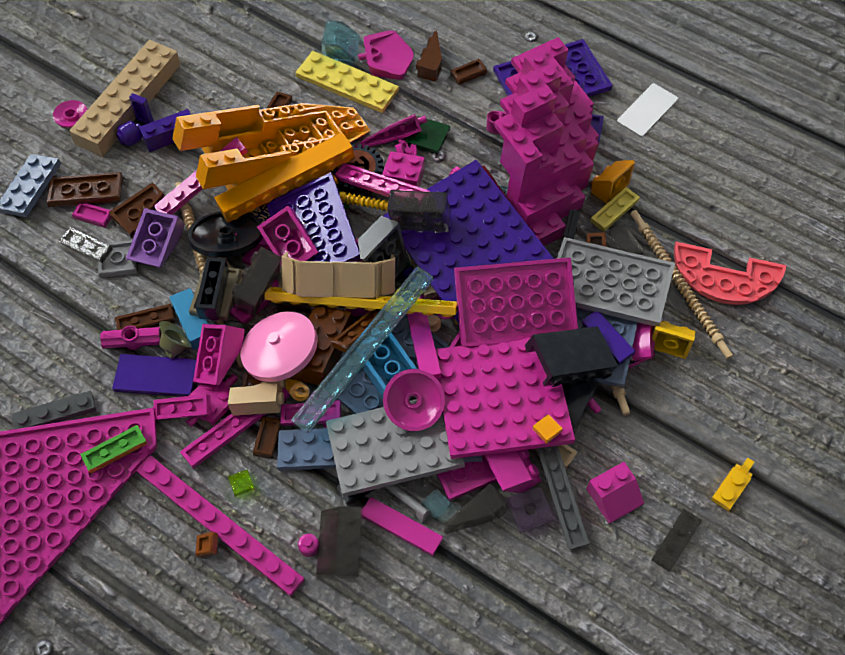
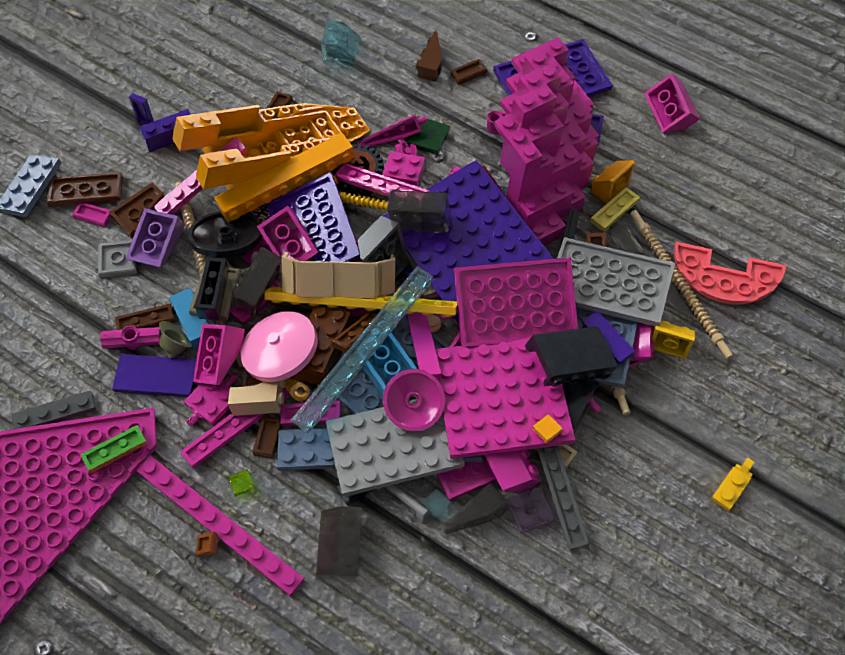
(68, 113): dark pink dish -> none
(86, 245): clear smoke tile -> none
(129, 133): dark purple head -> none
(141, 76): tan brick -> none
(182, 407): dark pink plate -> none
(308, 545): dark pink piece -> none
(347, 81): light yellow plate -> none
(387, 55): dark pink animal -> none
(402, 526): dark pink tile -> none
(615, 492): dark pink slope -> none
(647, 109): white sticker -> none
(672, 105): none -> dark pink slope
(676, 540): clear smoke tile -> none

